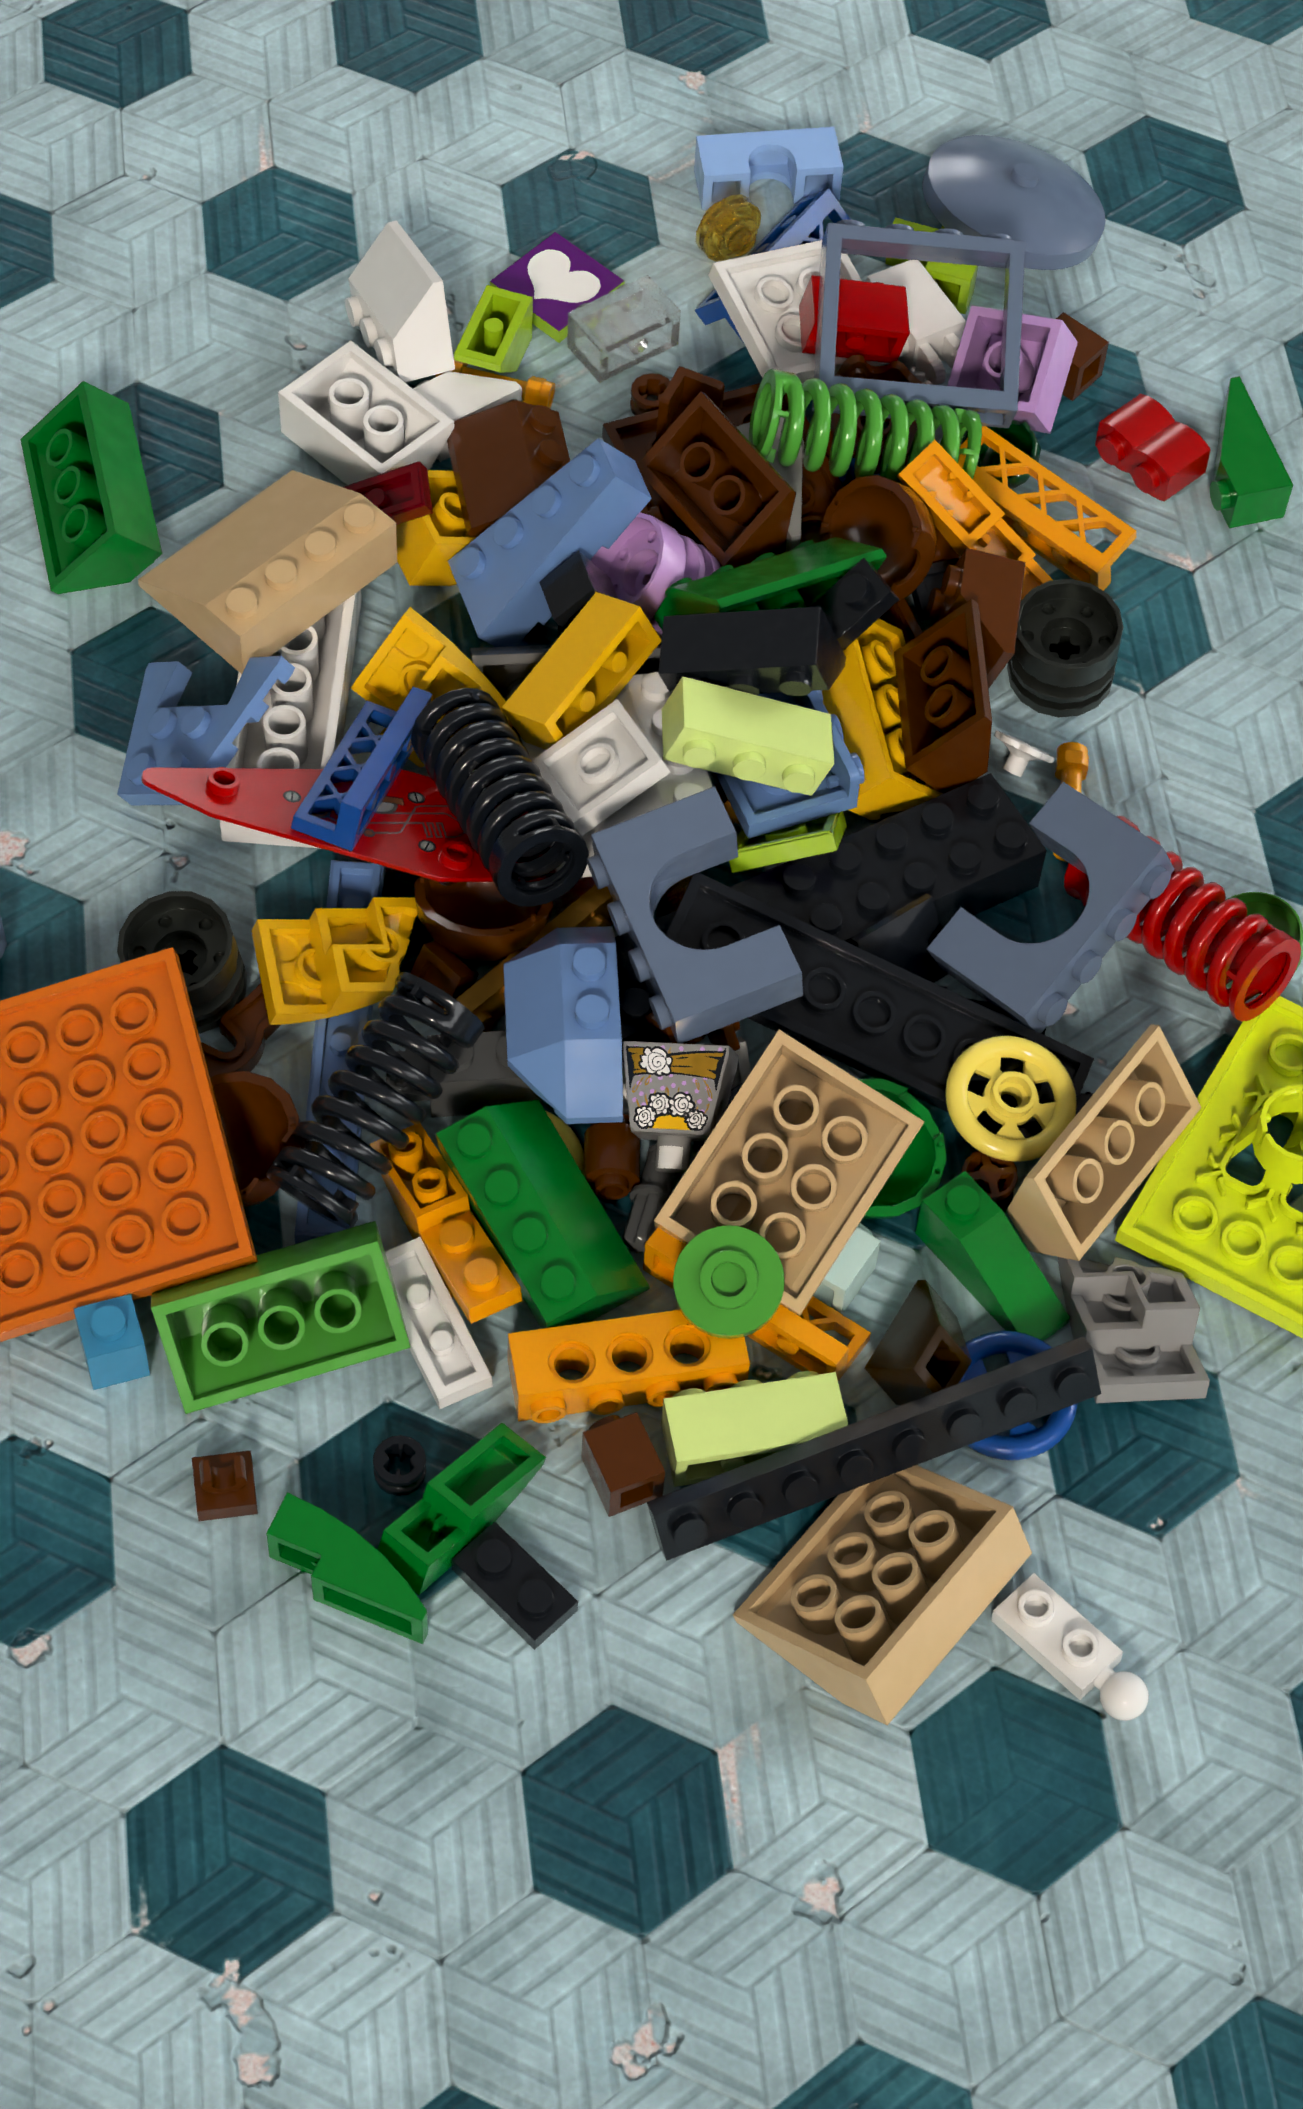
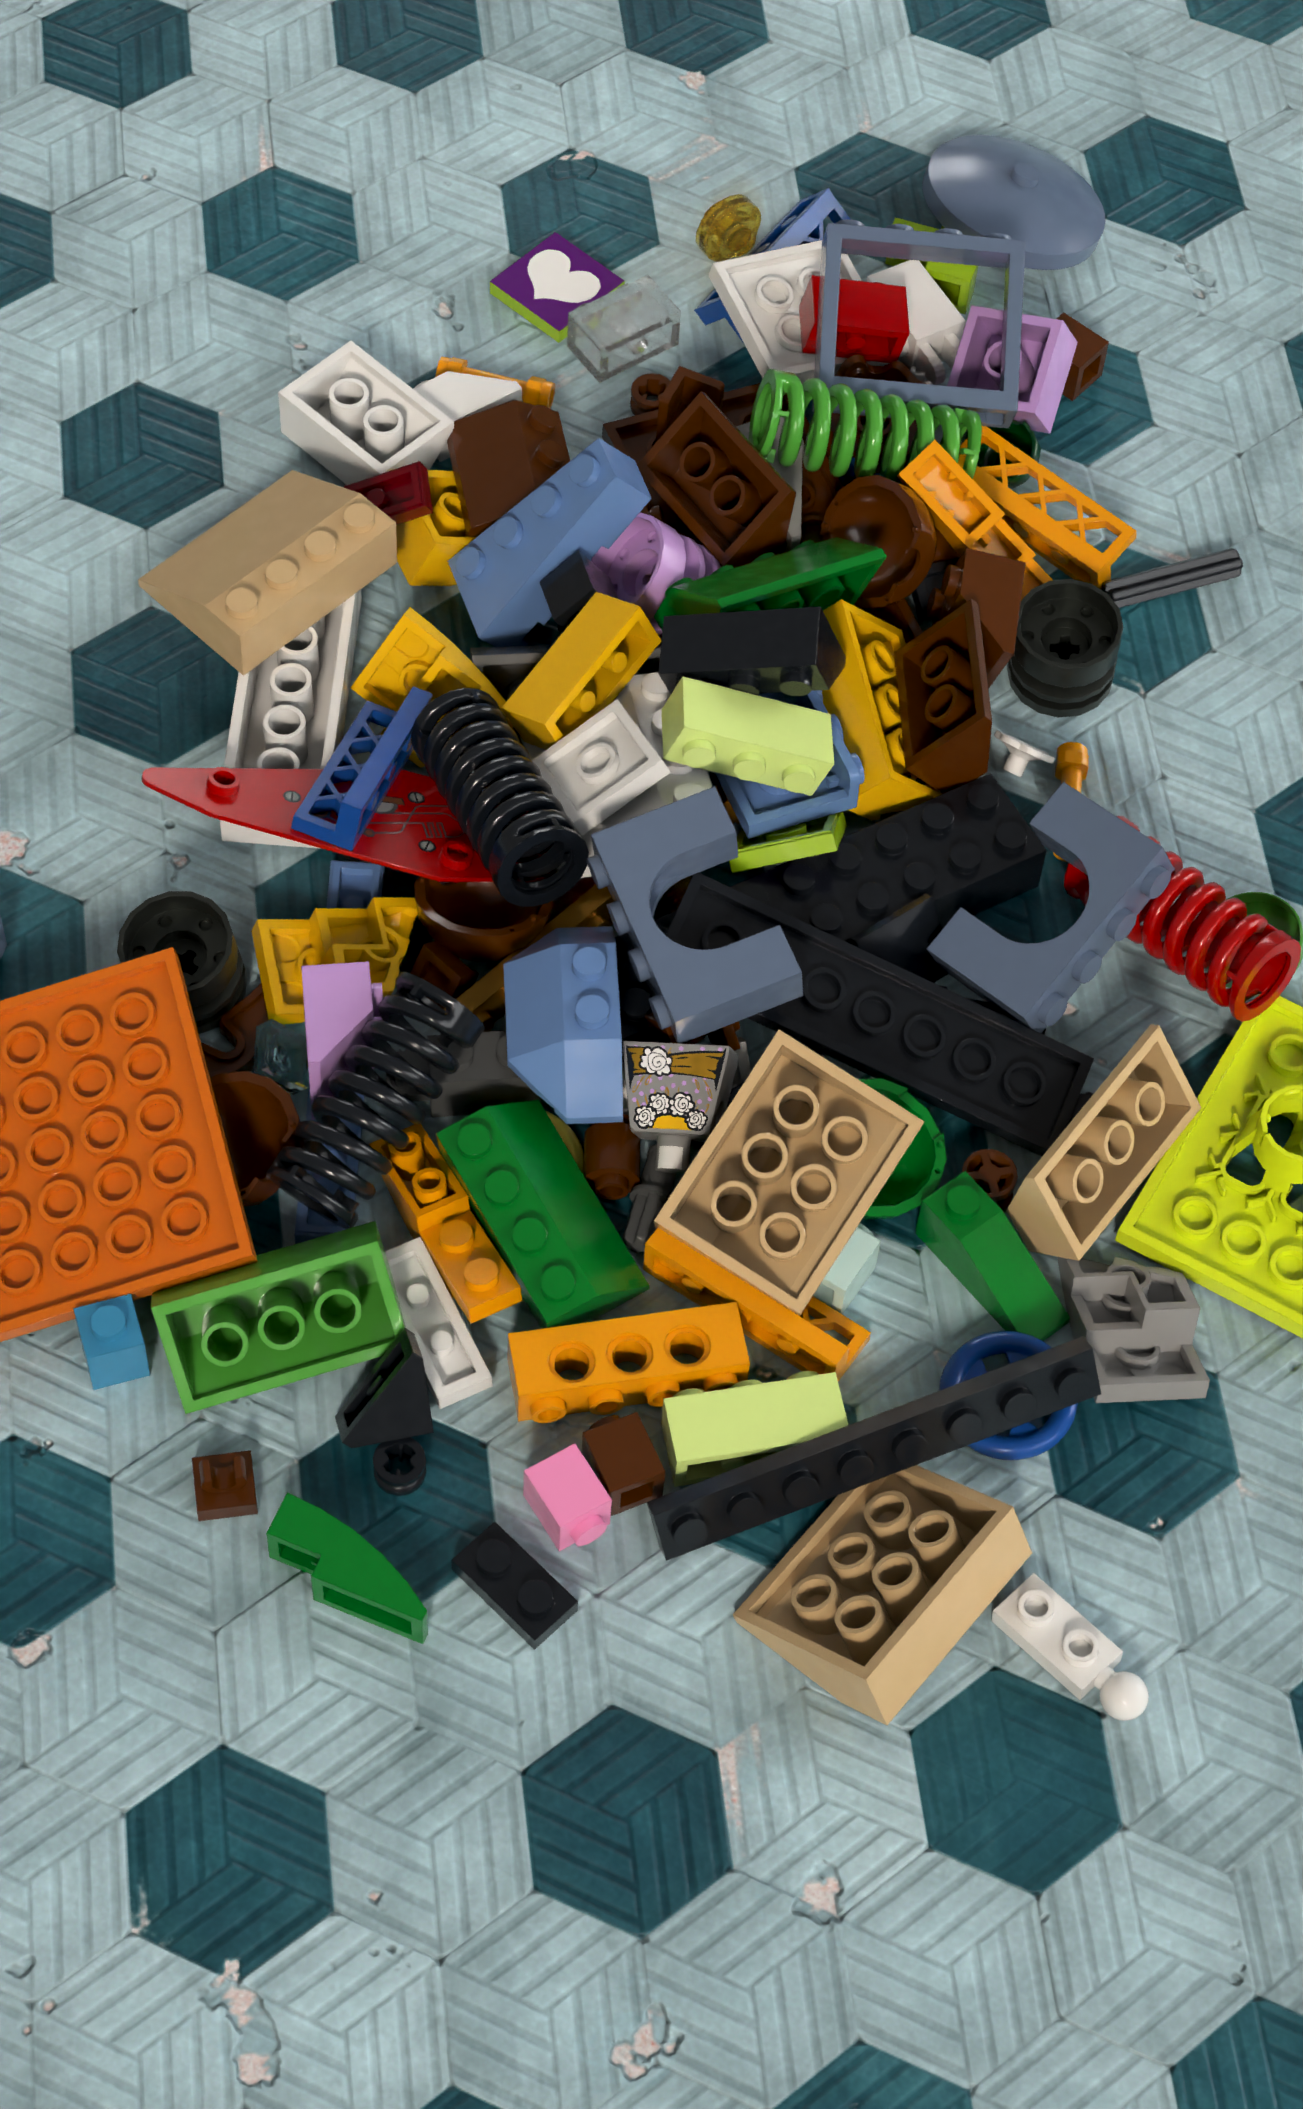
(90, 492): green slope -> none
(191, 734): medium blue wing -> none
(281, 1056): none -> clear light blue plate
(336, 1008): none -> lavender slope
(390, 1400): none -> black slope
(401, 307): white slope -> none
(459, 1506): green slope -> none
(497, 331): lime slope -> none
(568, 1498): none -> bright pink brick
(728, 1281): bright green piece -> none
(799, 158): light blue arch -> none
(856, 602): black plate -> none
(920, 1348): dark brown slope -> none
(1038, 1067): light yellow plate -> none
(1152, 447): red brick -> none
(1174, 578): none -> black axle
(1248, 473): green slope -> none

